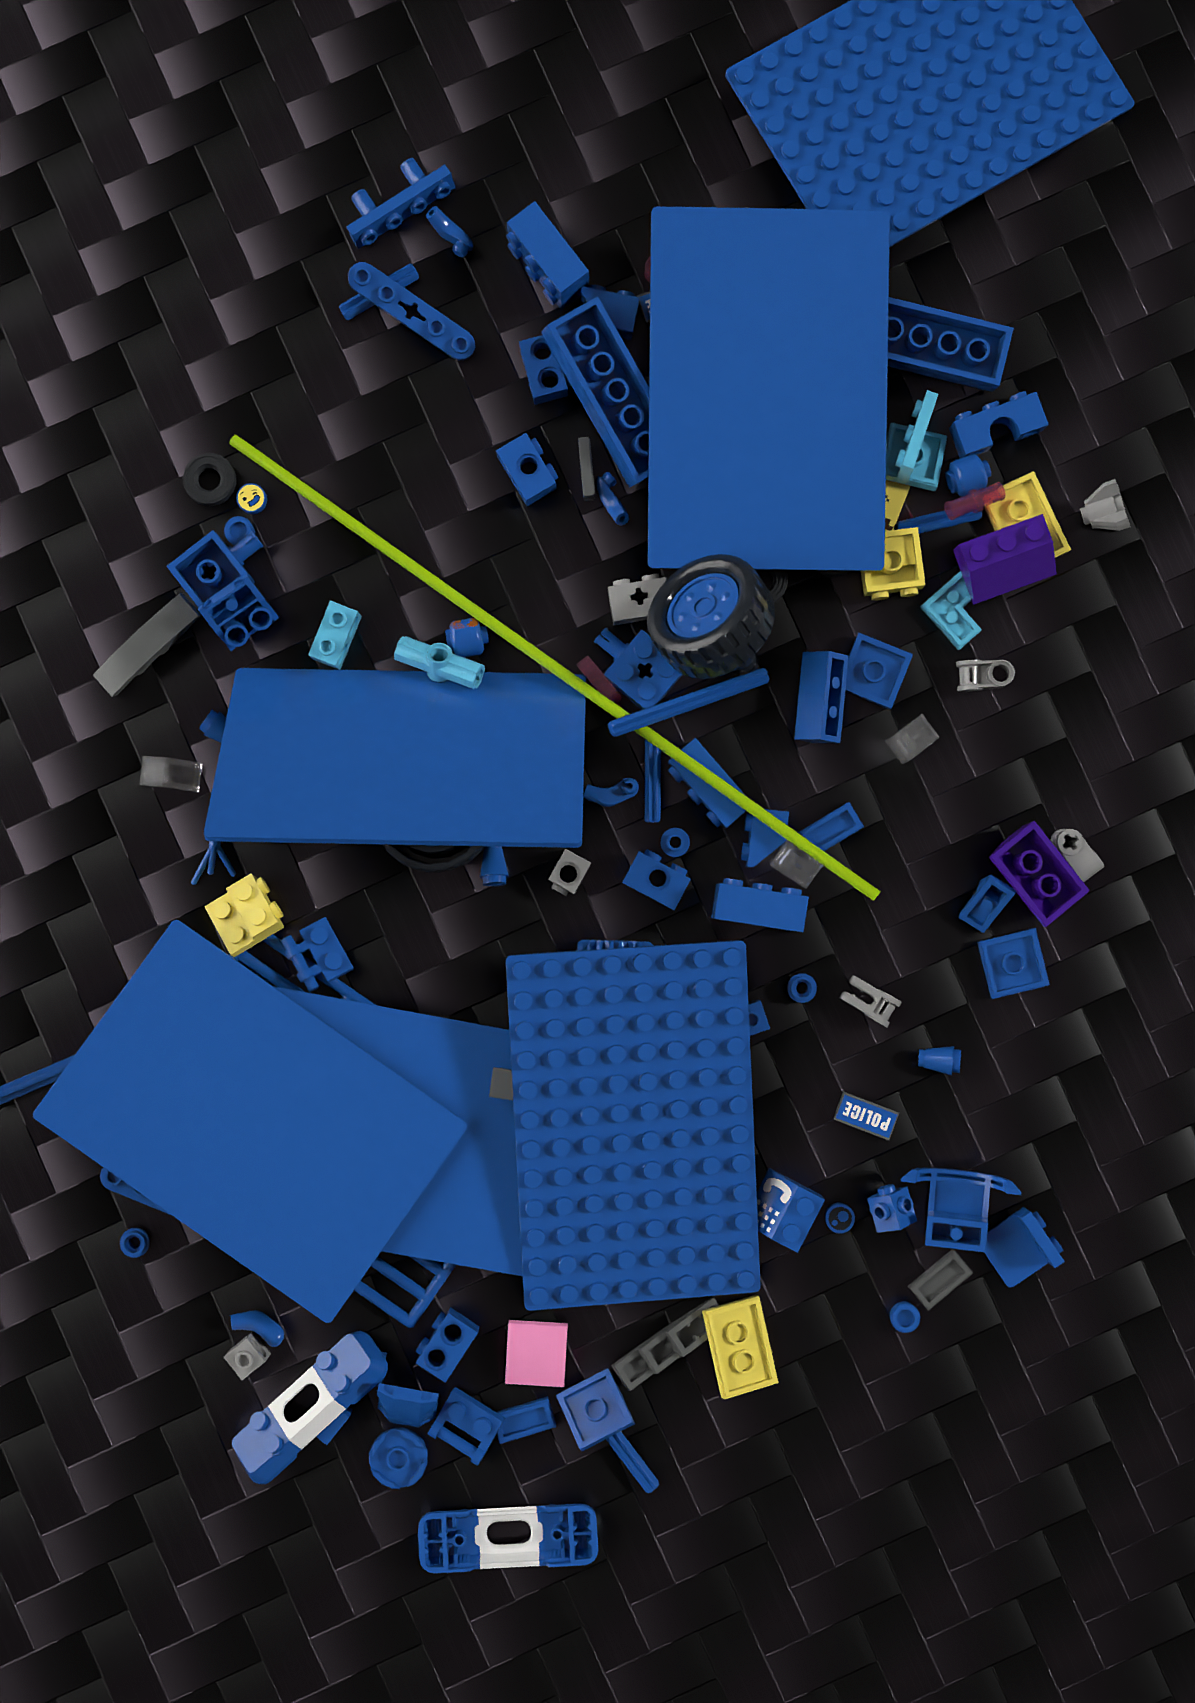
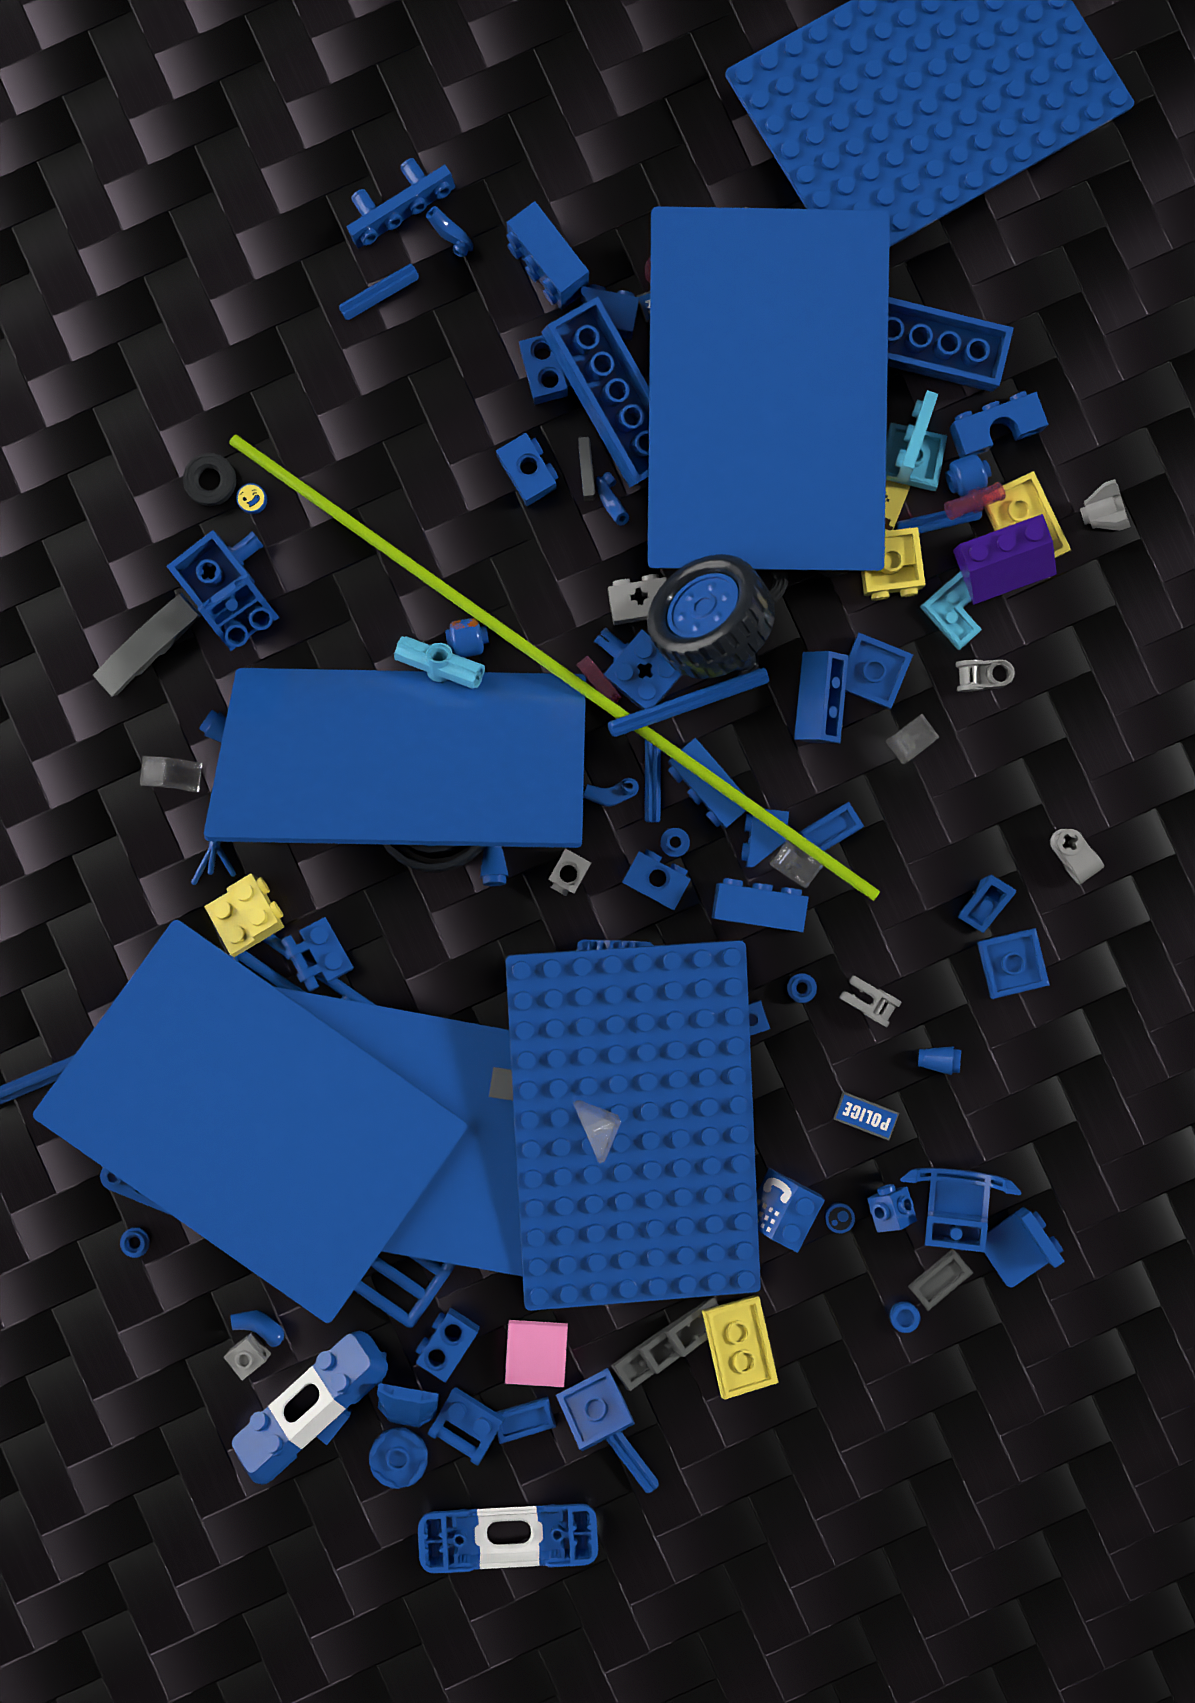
(237, 529): blue tile -> none
(335, 635): medium azure brick -> none
(387, 294): blue piece -> none
(599, 1126): none -> clear slope
(1038, 873): dark purple slope -> none

